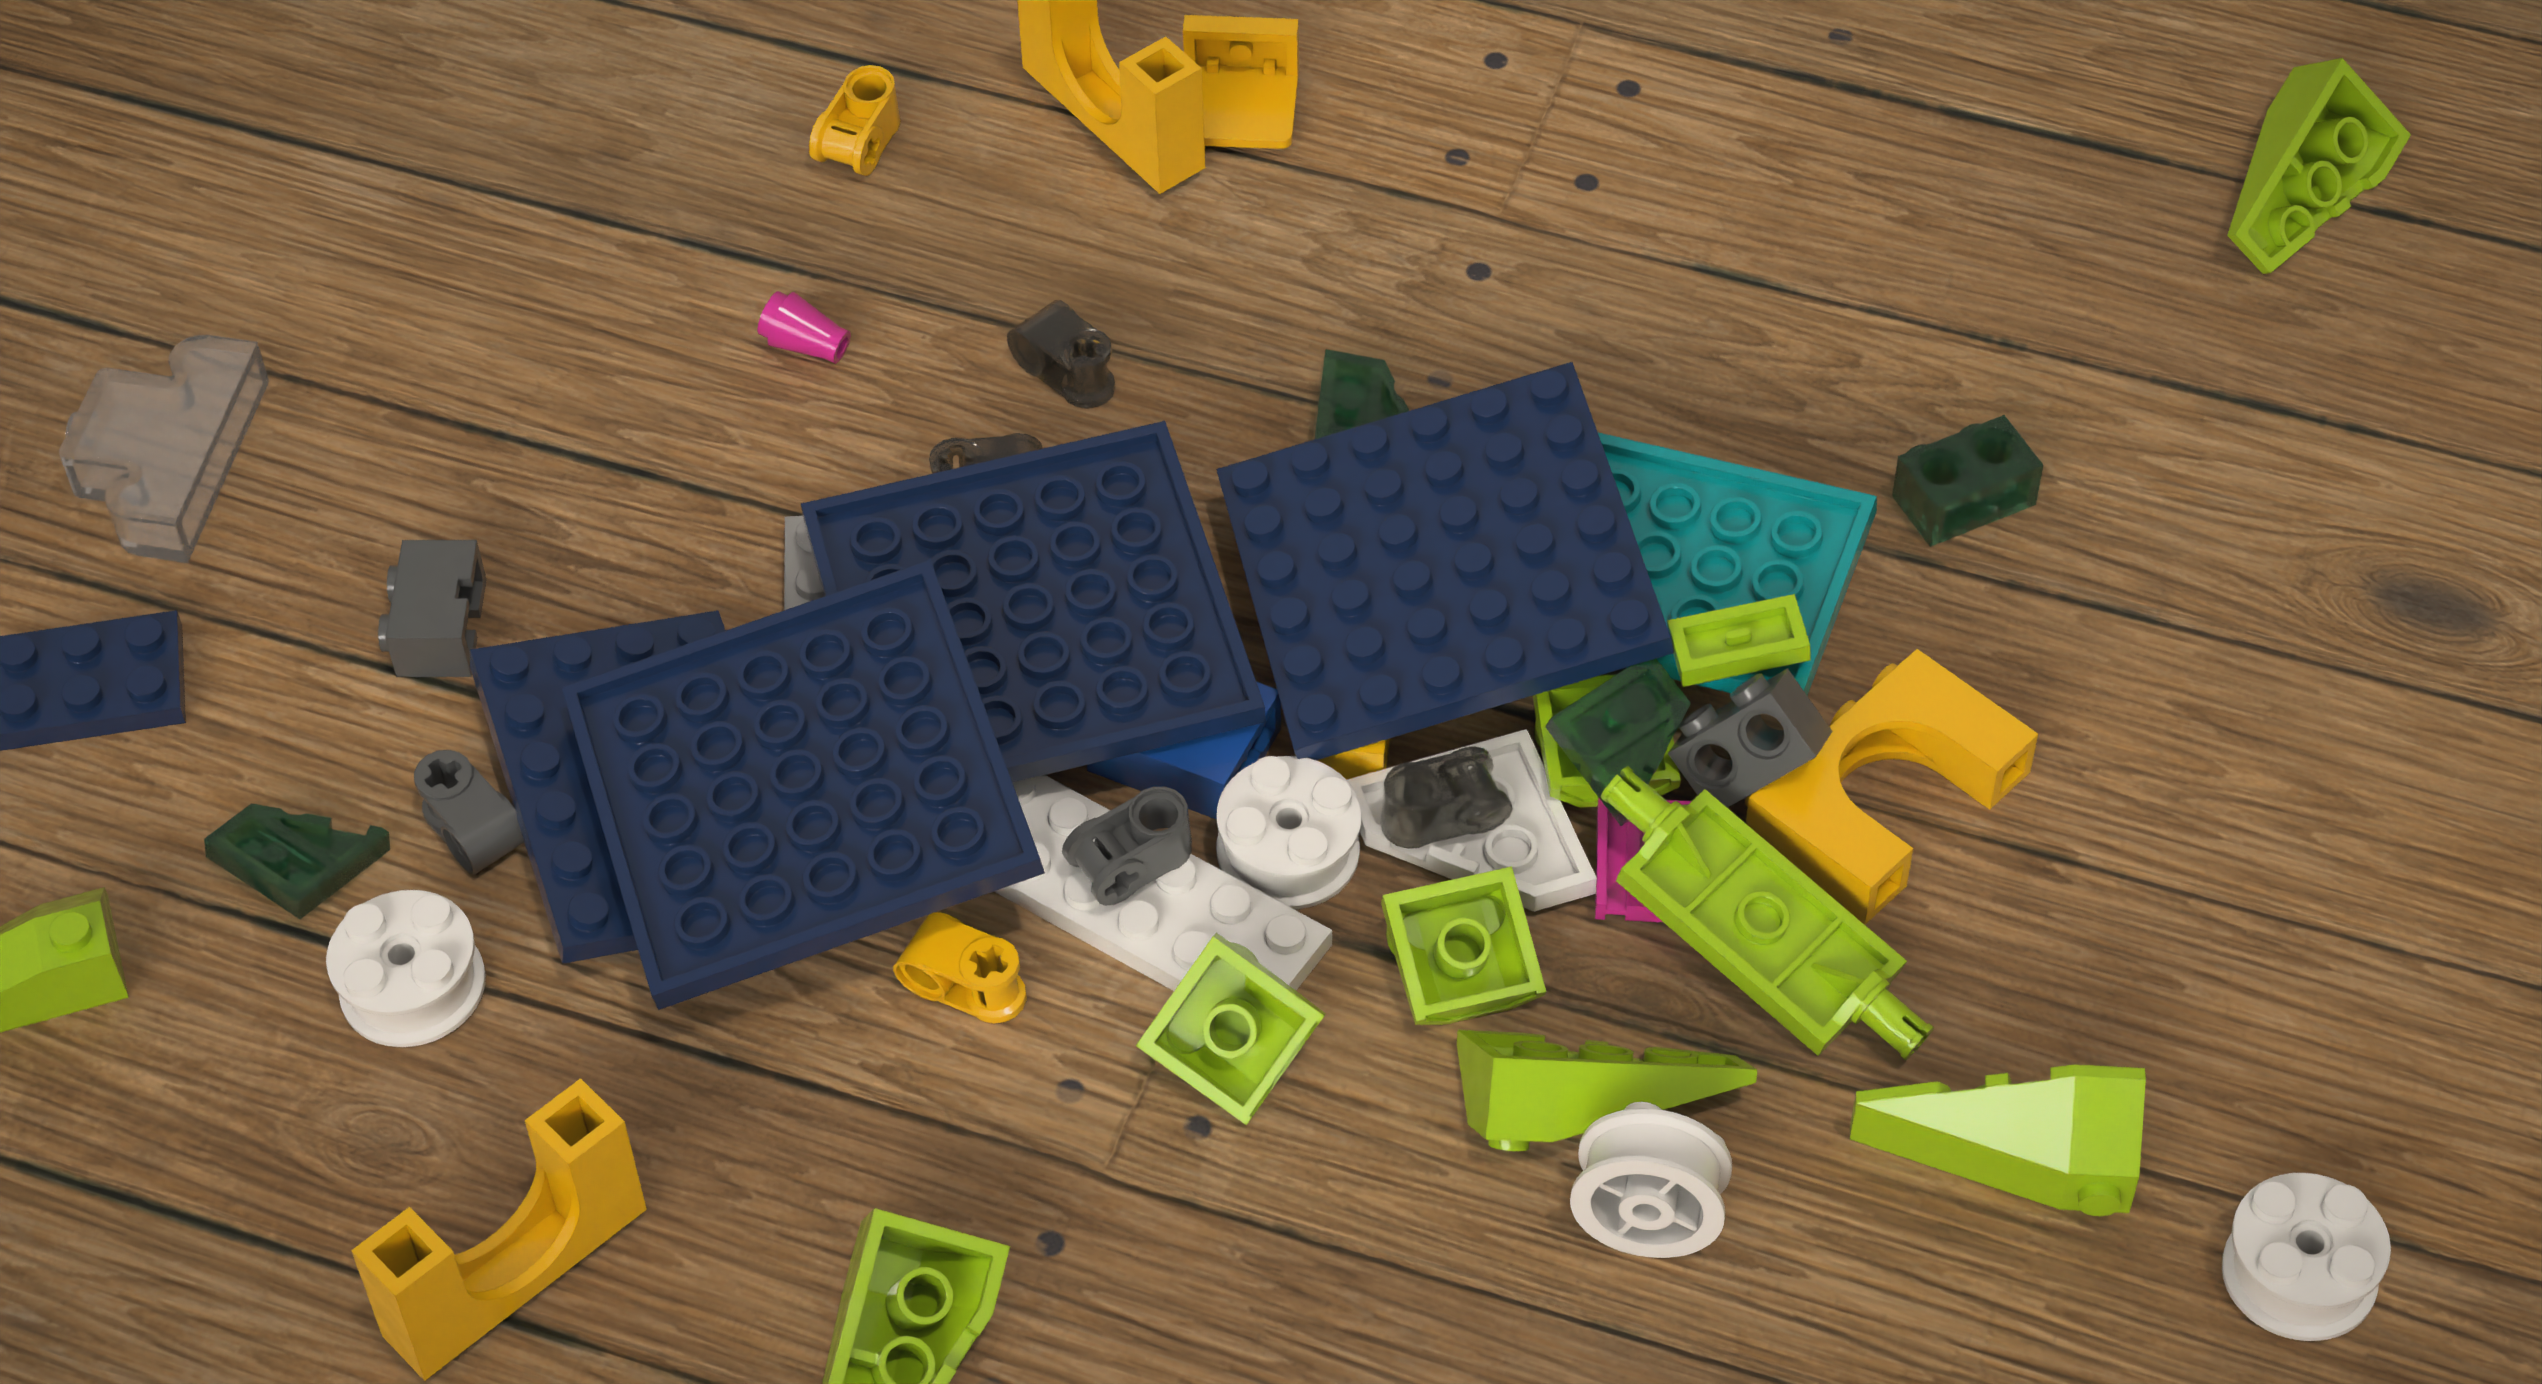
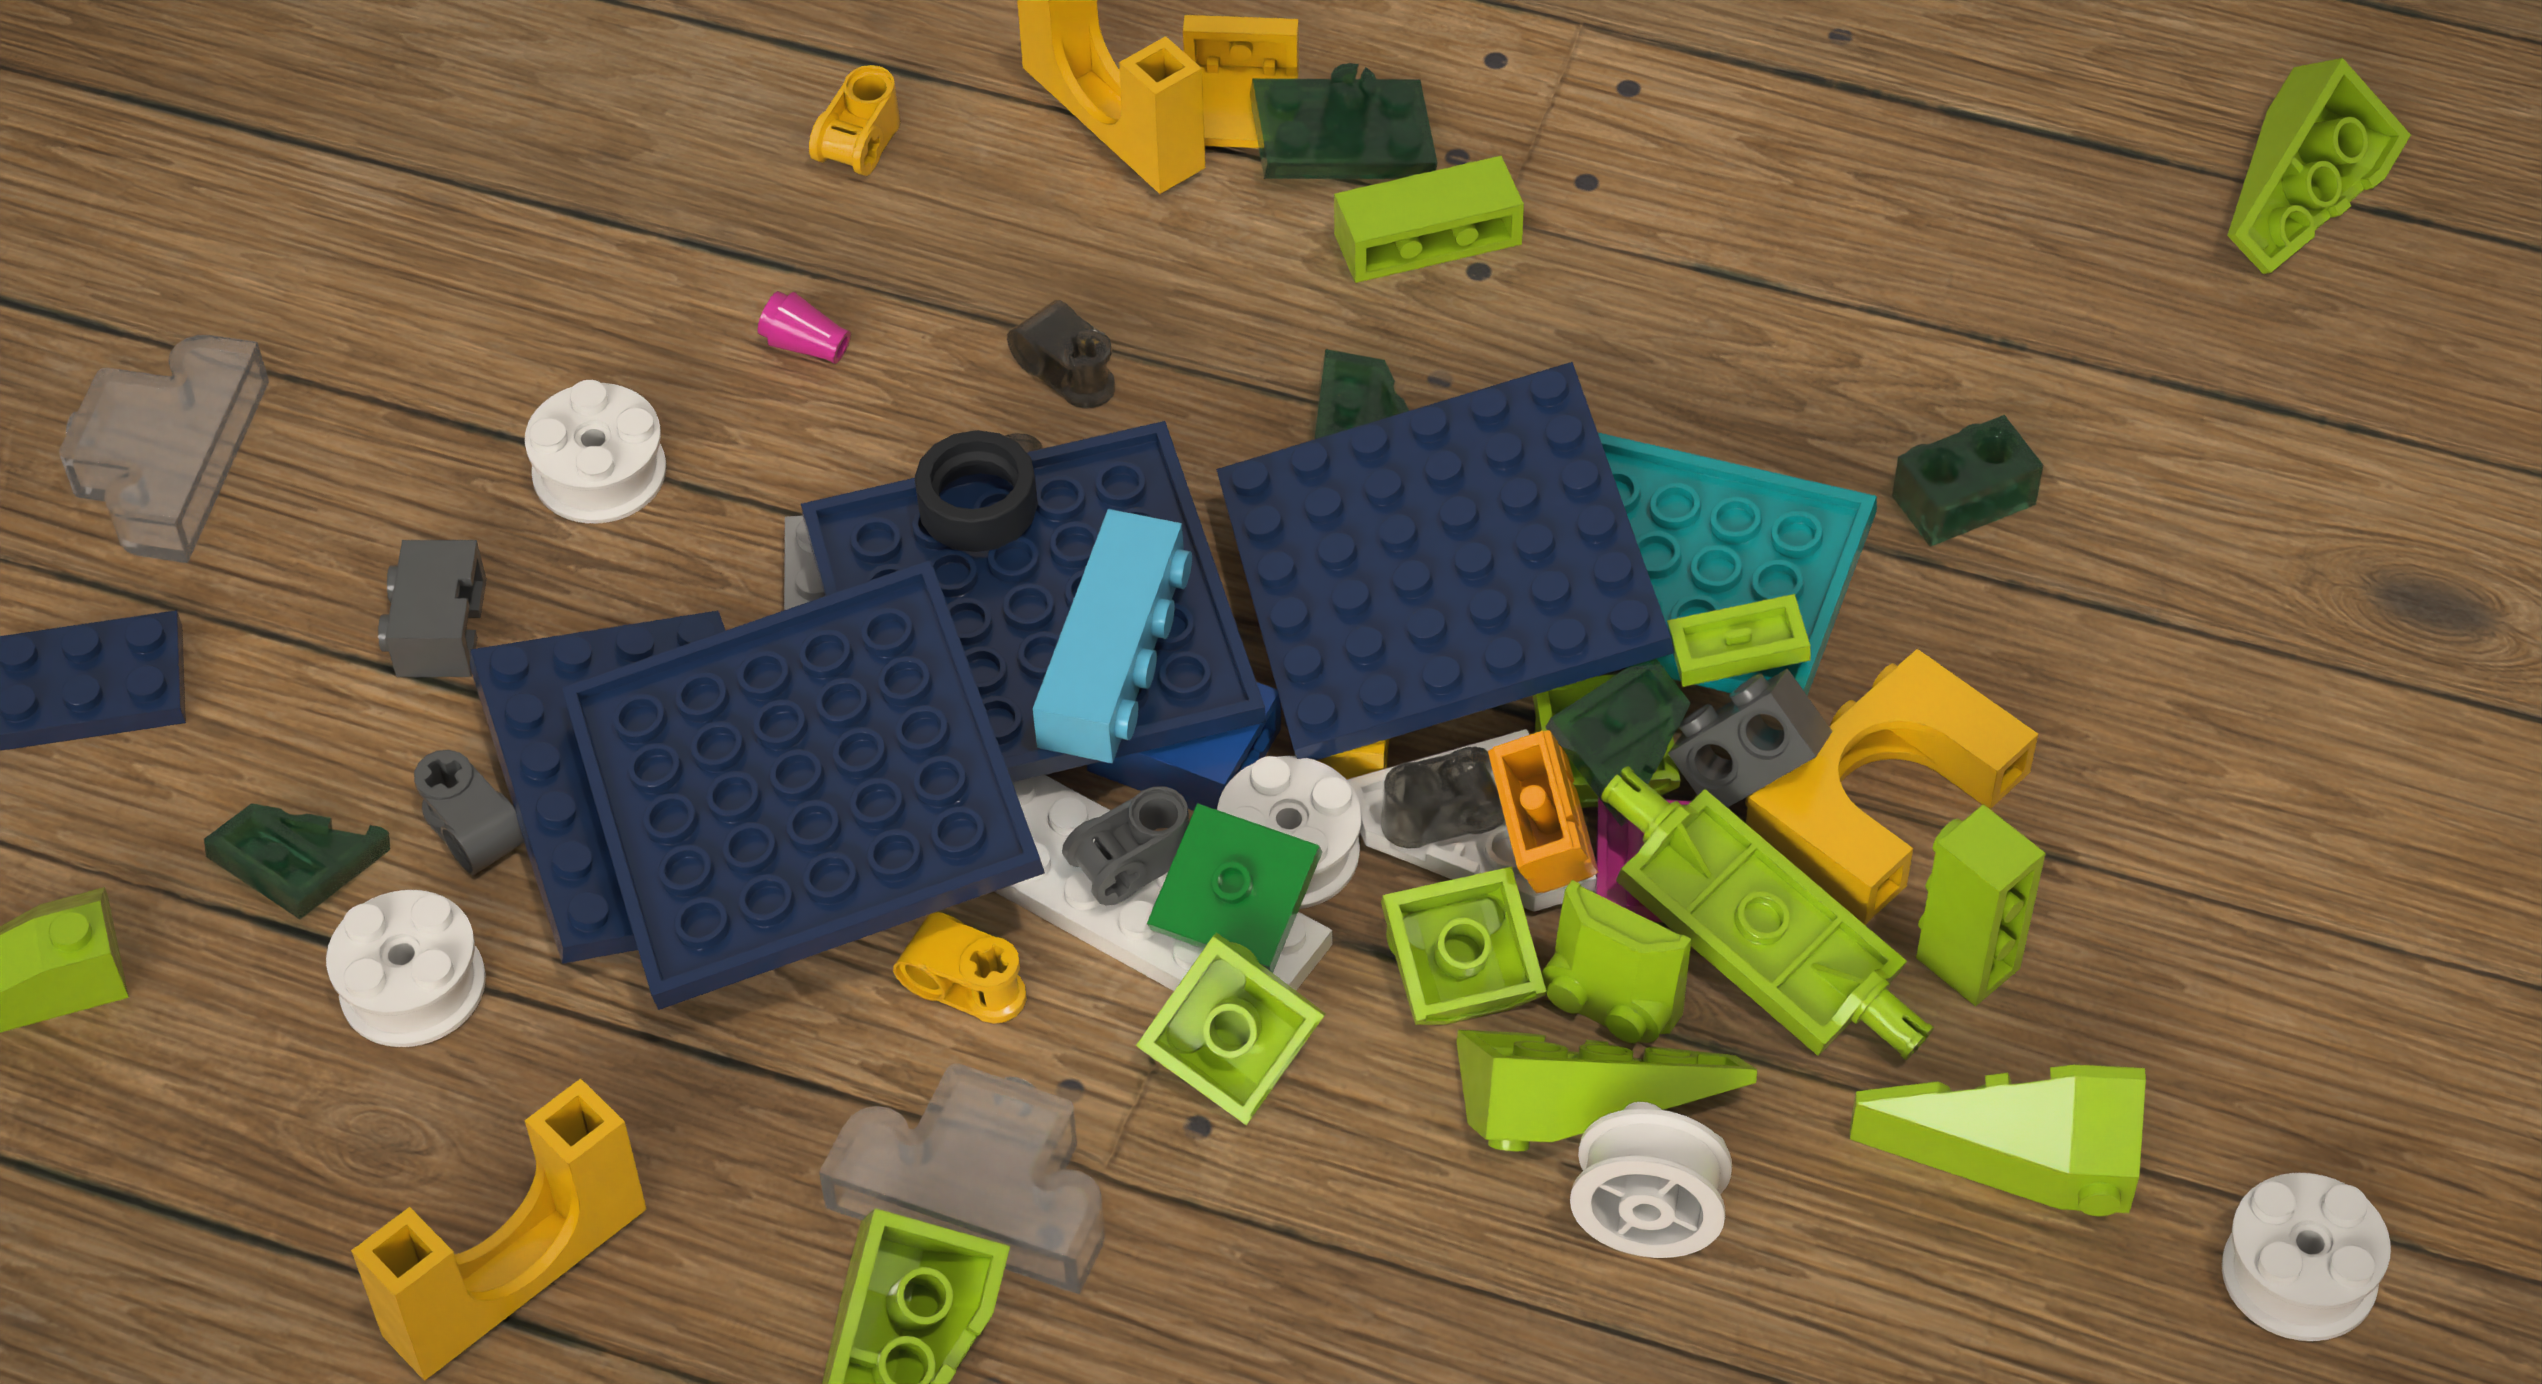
(595, 452): none -> white wheel
(980, 527): none -> black tyre
(980, 1164): none -> clear brick
(1111, 636): none -> medium azure brick
(1235, 883): none -> green plate
(1342, 127): none -> clear green plate
(1428, 219): none -> lime brick
(1542, 811): none -> light orange brick
(1617, 967): none -> lime slope
(1979, 903): none -> lime brick

